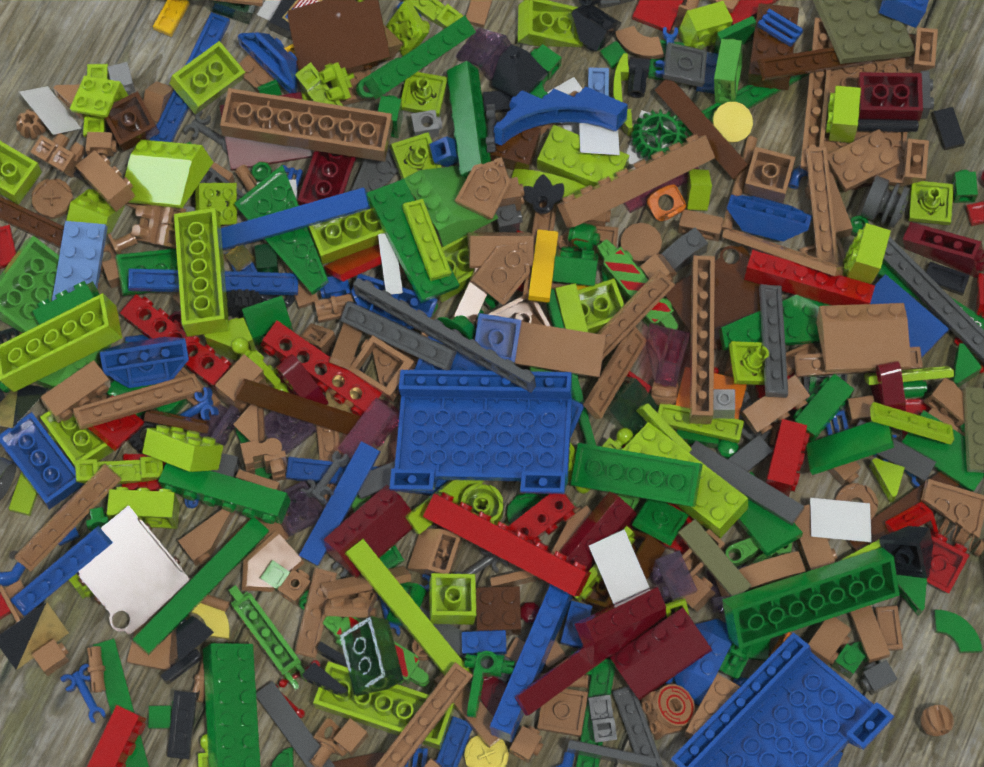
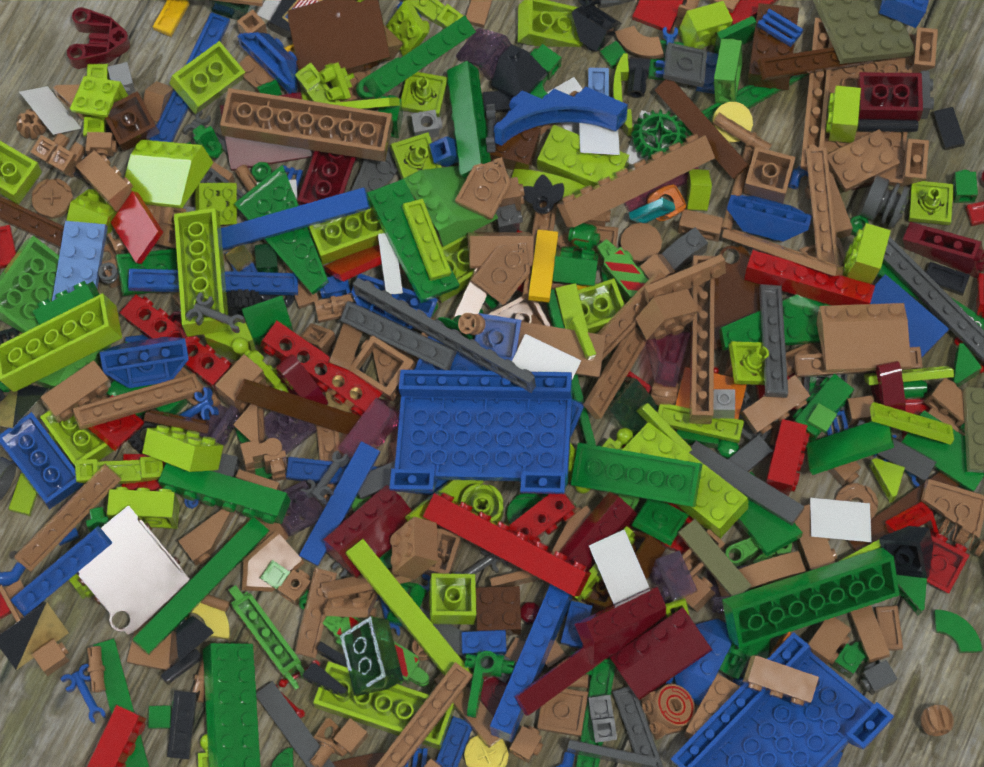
(105, 43): none -> dark red connector
(113, 277): none -> dark grey bush
(137, 227): none -> tile
(205, 309): none -> dark grey bar
(209, 140): none -> green hips
(251, 23): none -> medium nougat brick
(371, 103): none -> lime tile
(414, 548): none -> medium nougat brick
(466, 323): none -> medium nougat wheel
(543, 358): none -> white sticker
(583, 337): none -> lime tile
(652, 211): none -> teal tile
(667, 315): none -> medium nougat brick
(687, 278): none -> medium nougat plate
(736, 130): none -> medium nougat pin
(780, 680): none -> medium nougat brick
(822, 418): none -> bright green tile

